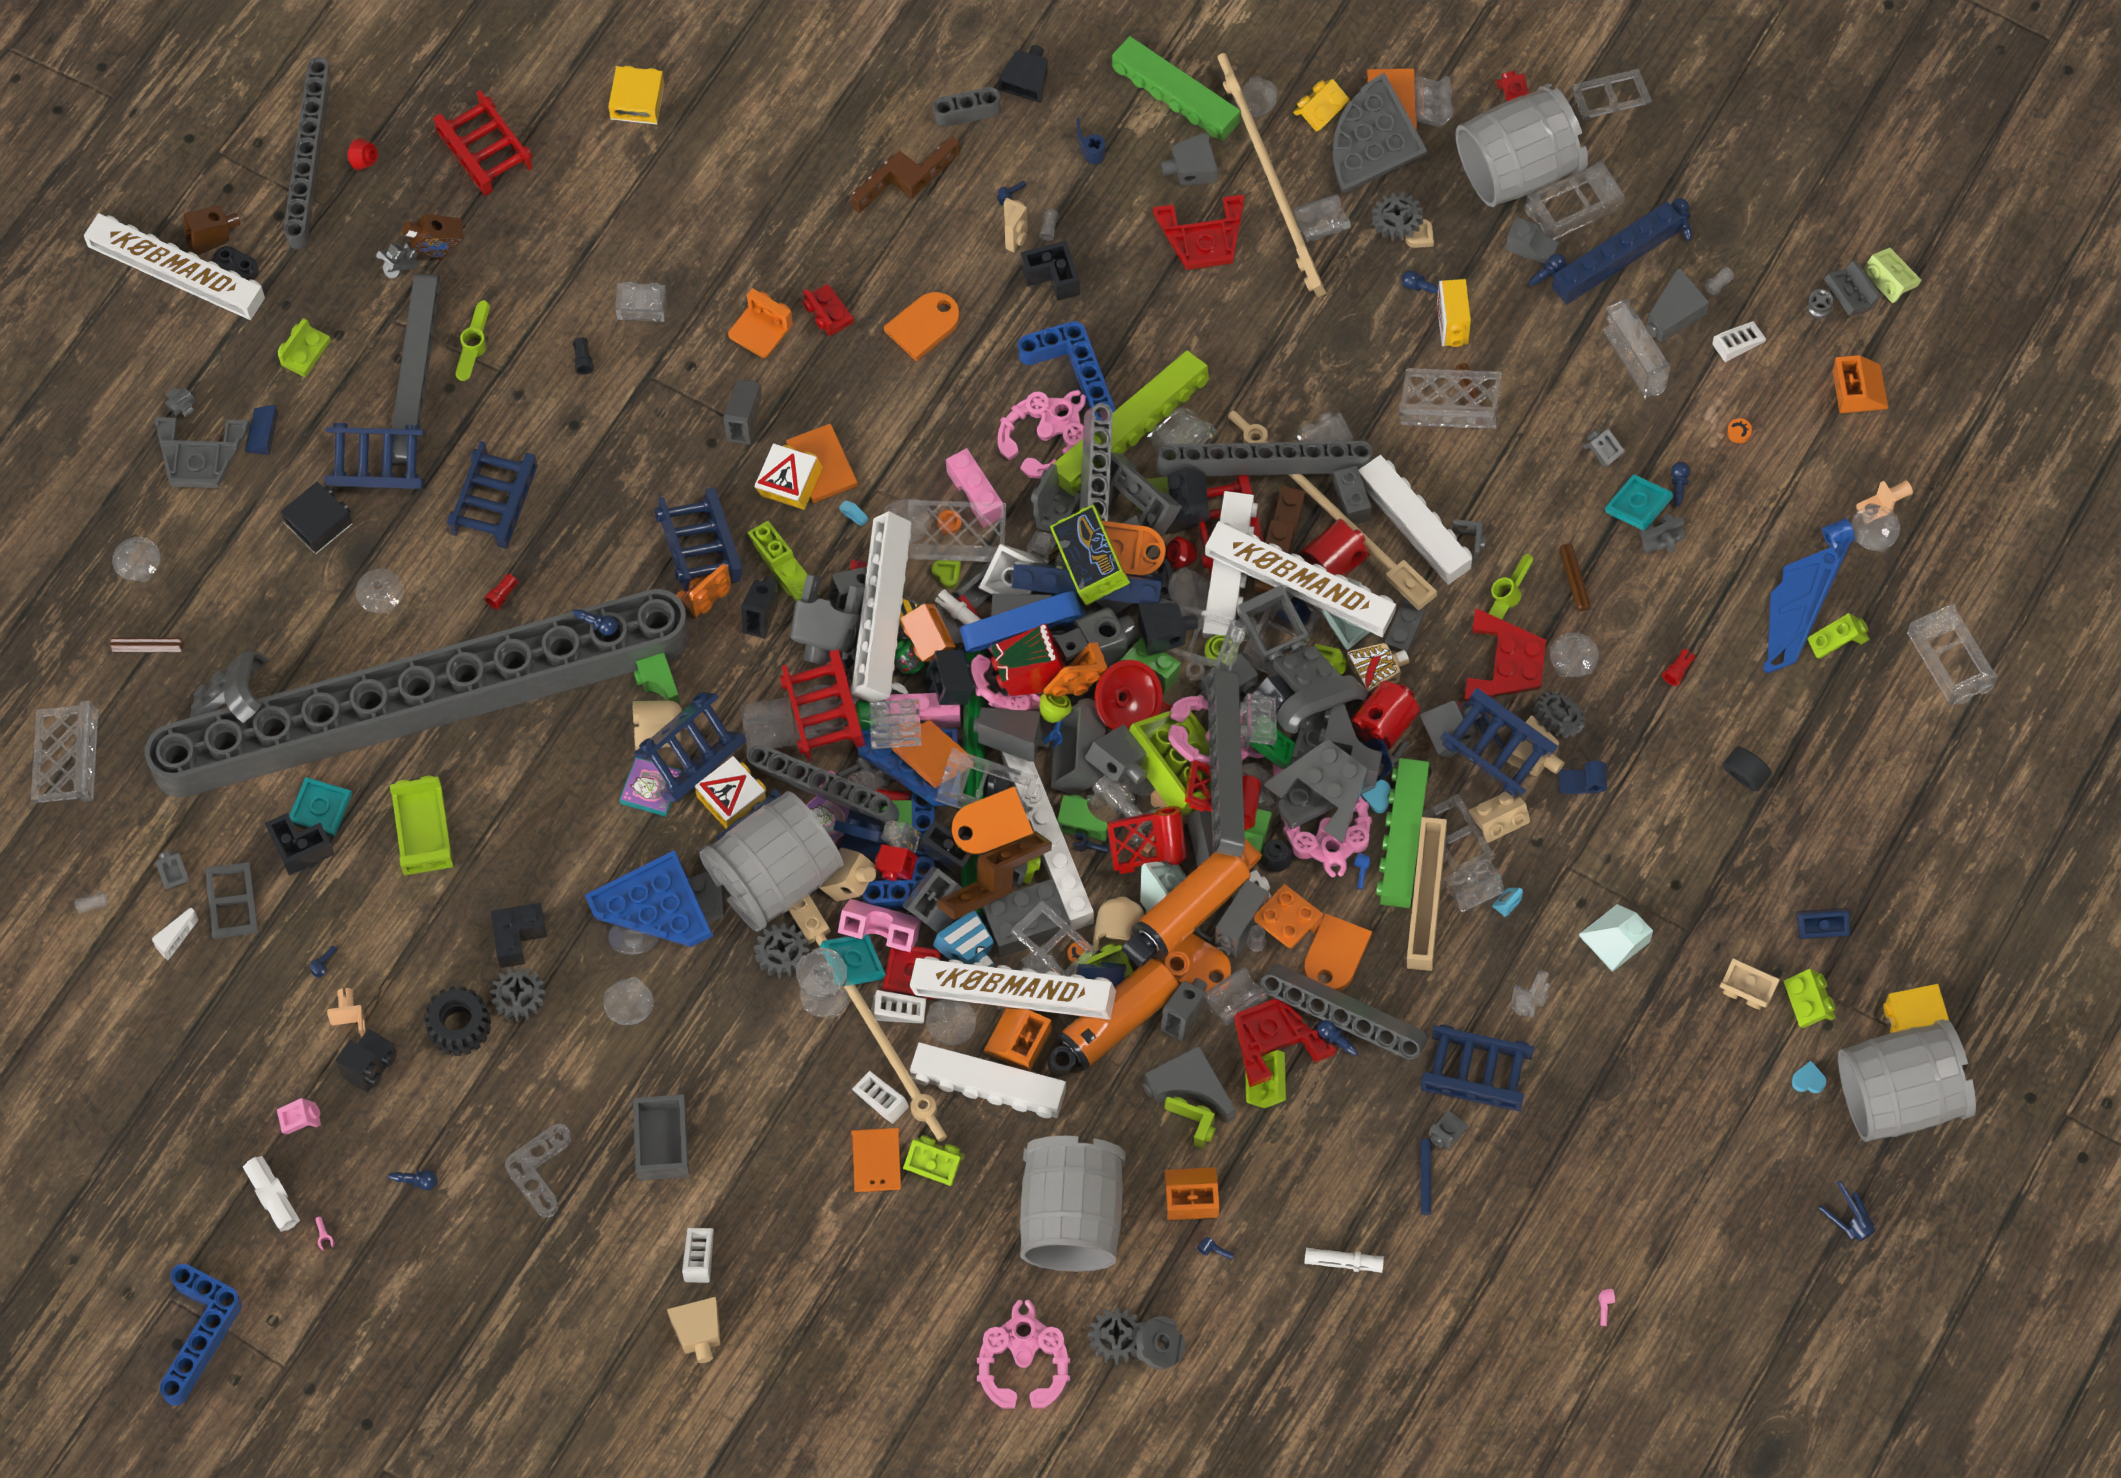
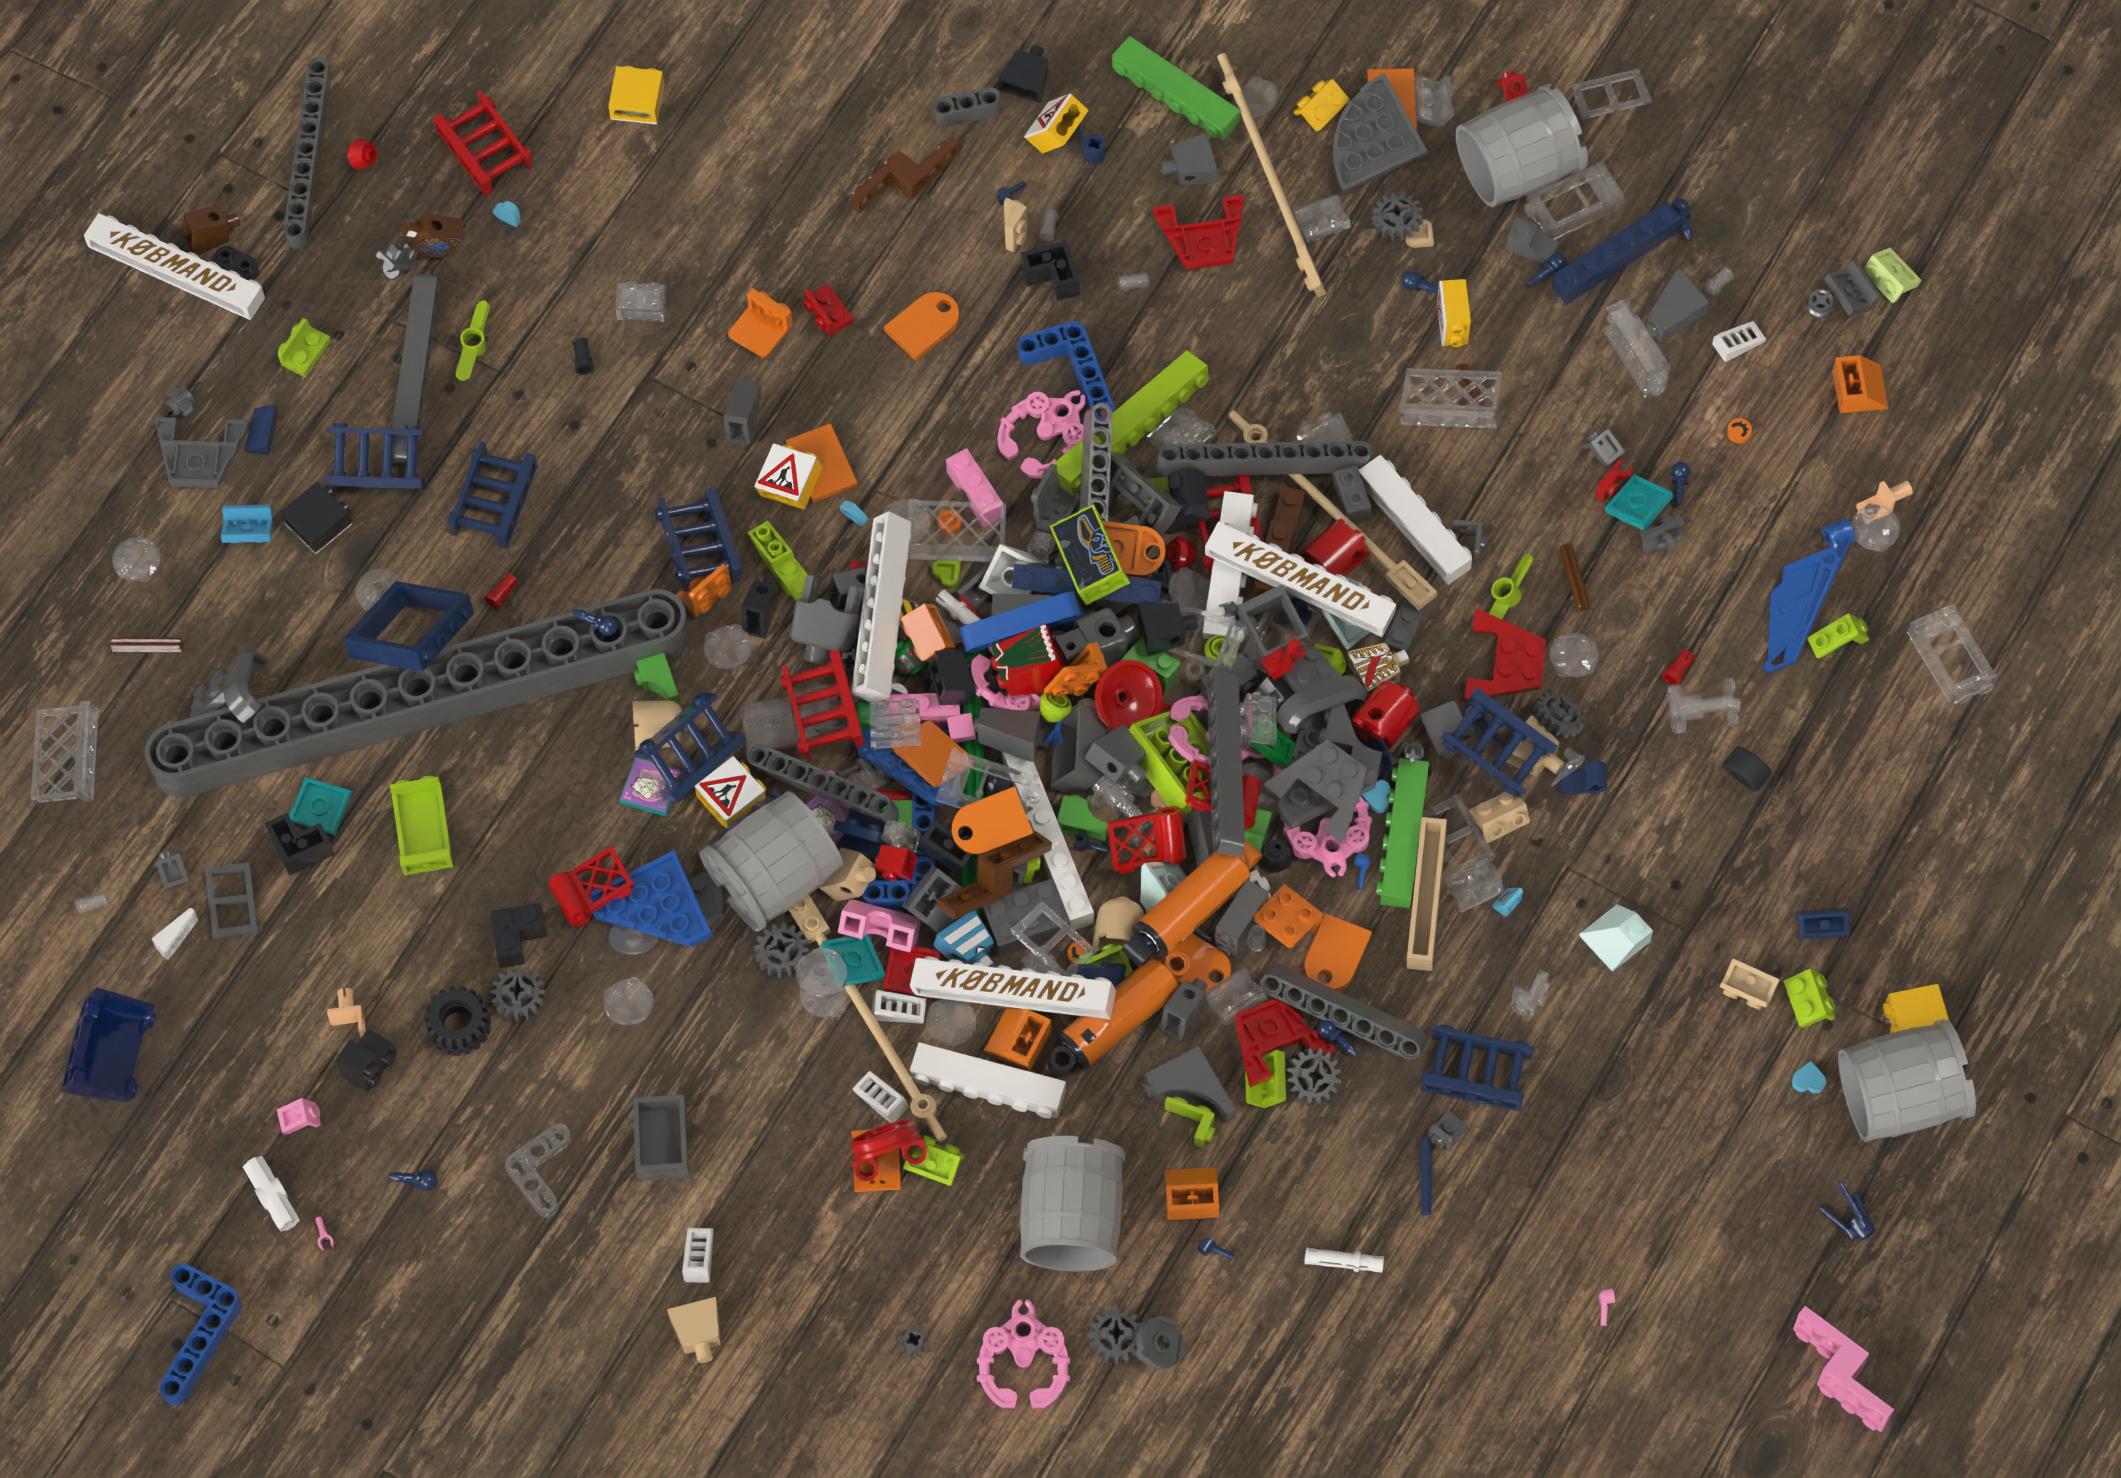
(107, 1046): none -> clear blue windscreen
(247, 523): none -> dark azure bracket
(317, 965): dark blue hand -> none
(362, 640): none -> dark blue window
(508, 213): none -> medium azure tile
(571, 892): none -> red piece
(728, 647): none -> clear dish
(883, 1140): none -> red piece
(909, 1347): none -> dark grey gear
(961, 727): none -> bright pink tile
(1056, 123): none -> yellow piece
(1133, 281): none -> clear pin
(1230, 608): none -> dark grey hand
(1282, 661): none -> red plate
(1311, 1085): none -> dark grey gear
(1414, 751): none -> dark grey axle
(1573, 763): none -> clear bar
(1609, 483): none -> red plate
(1693, 706): none -> clear piece
(1840, 1373): none -> bright pink bracket

